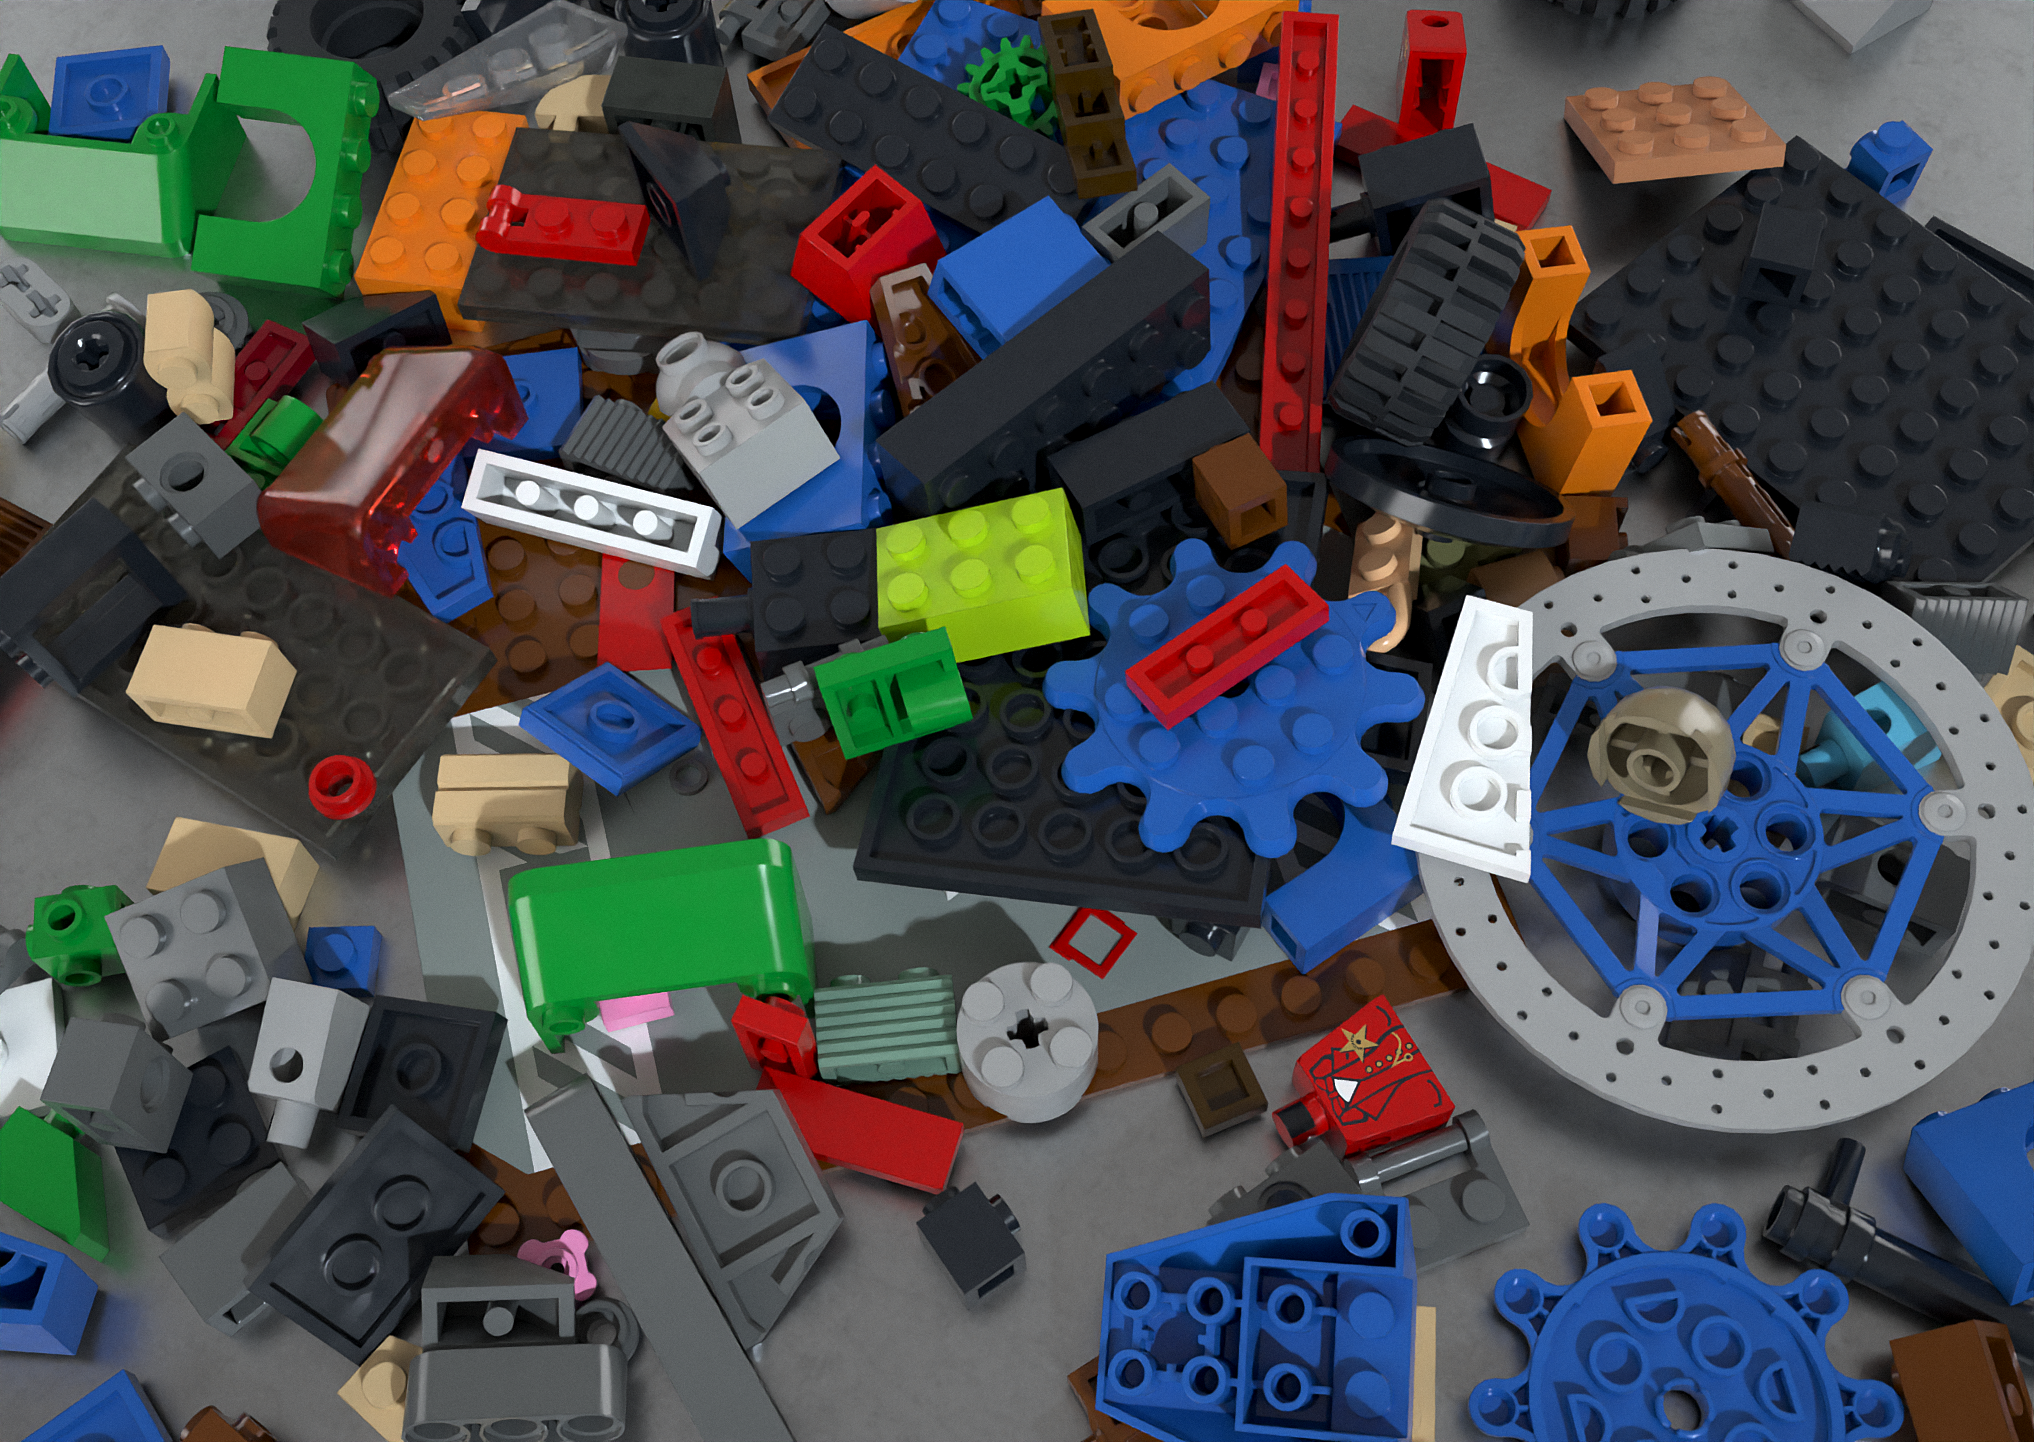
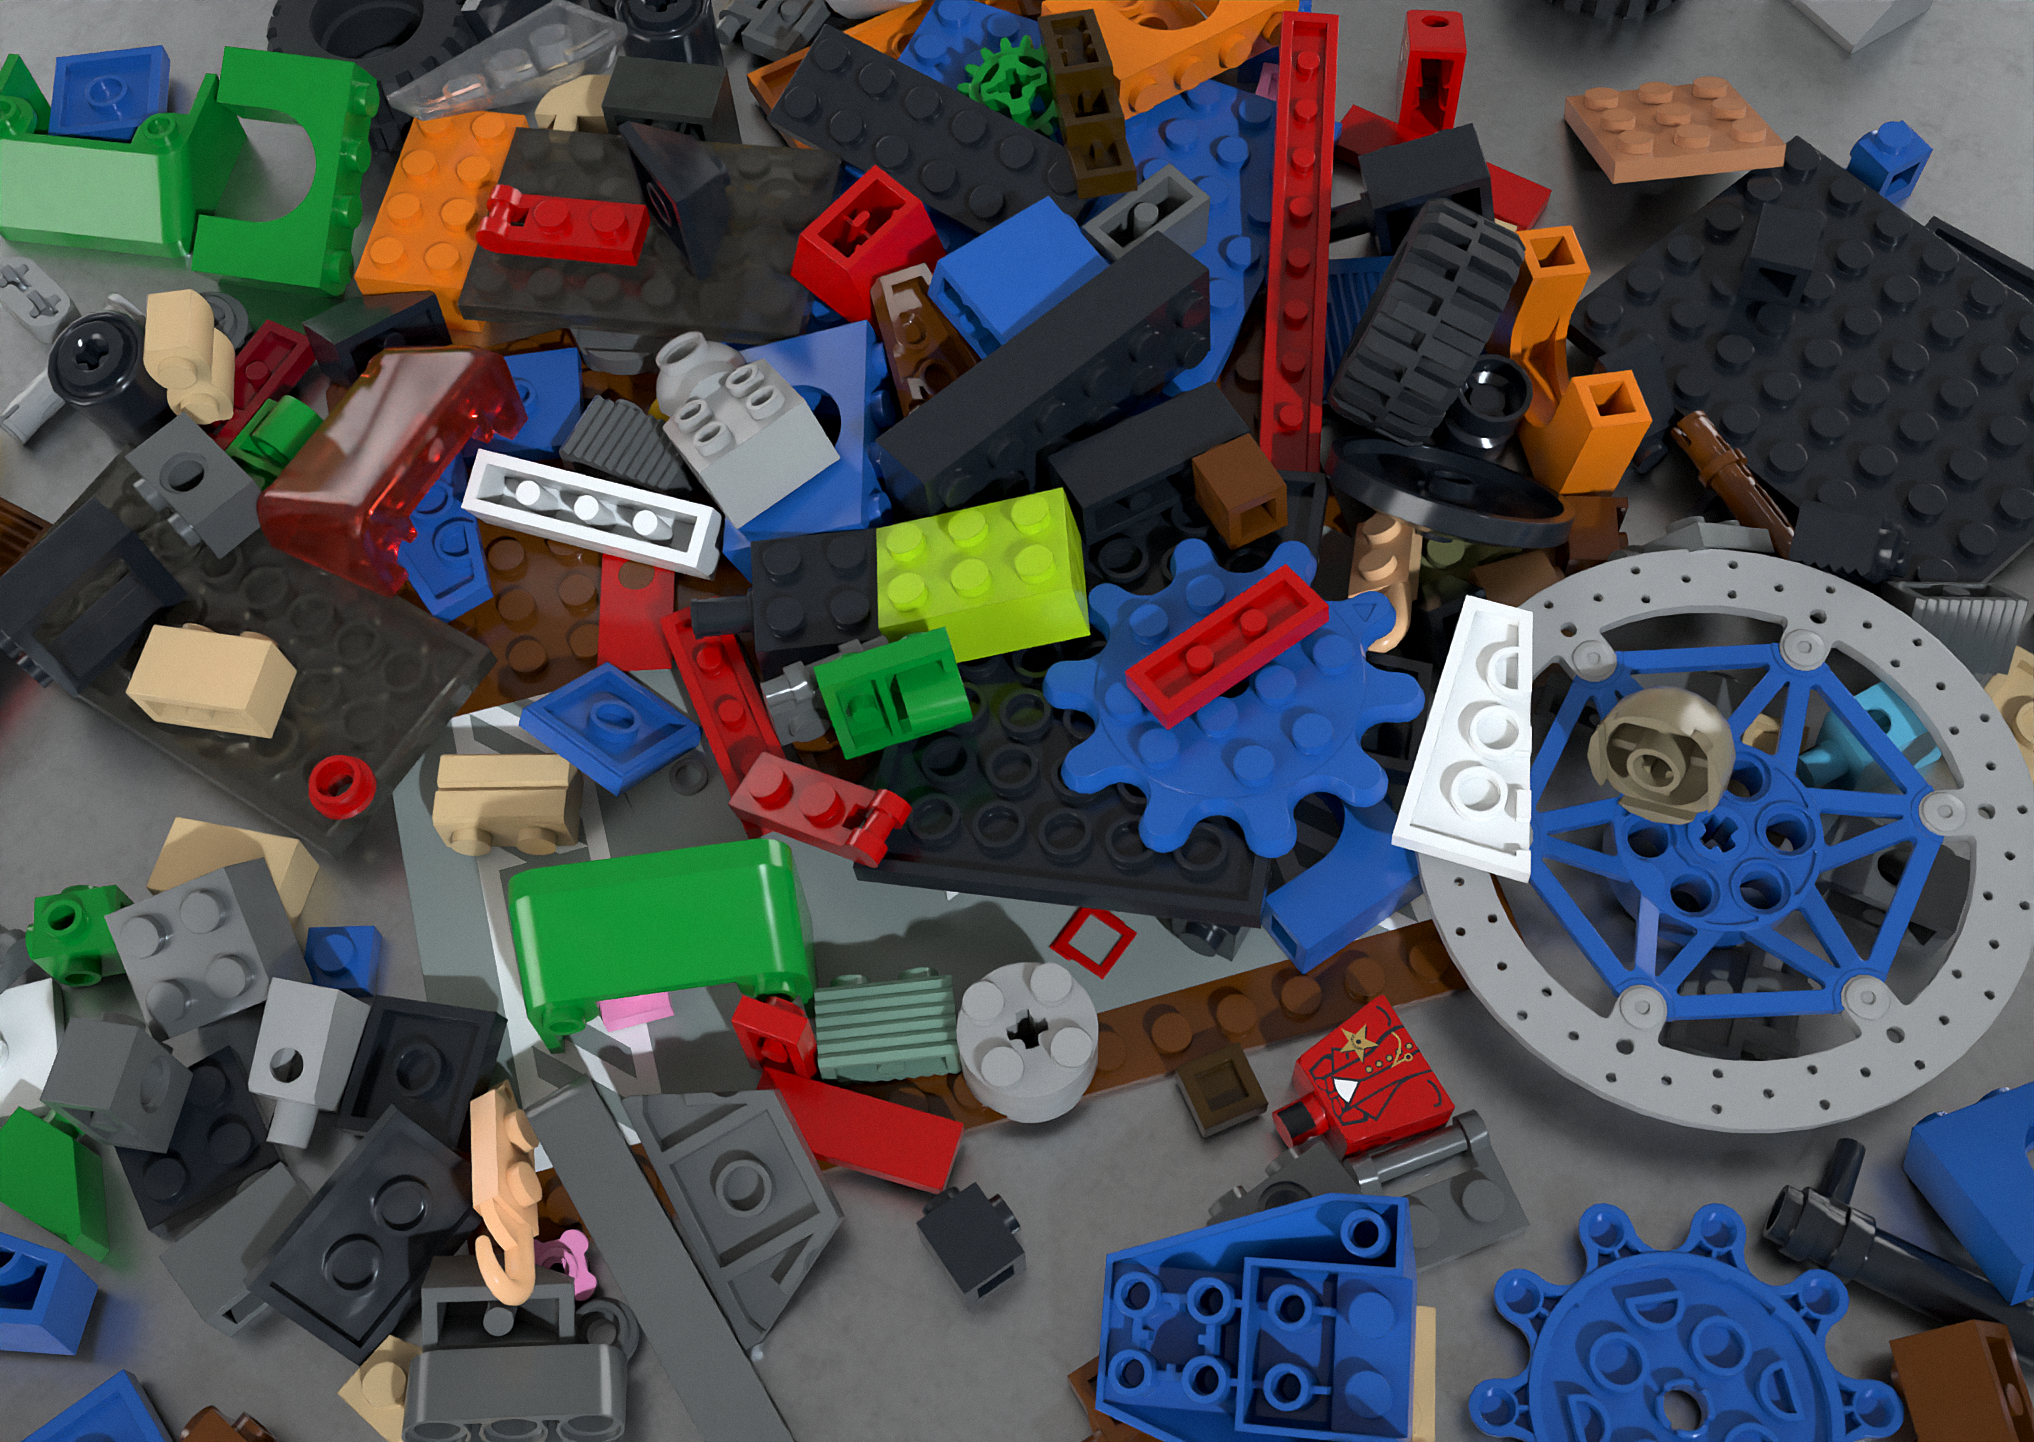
(505, 1192): none -> light nougat plate
(819, 809): none -> red plate

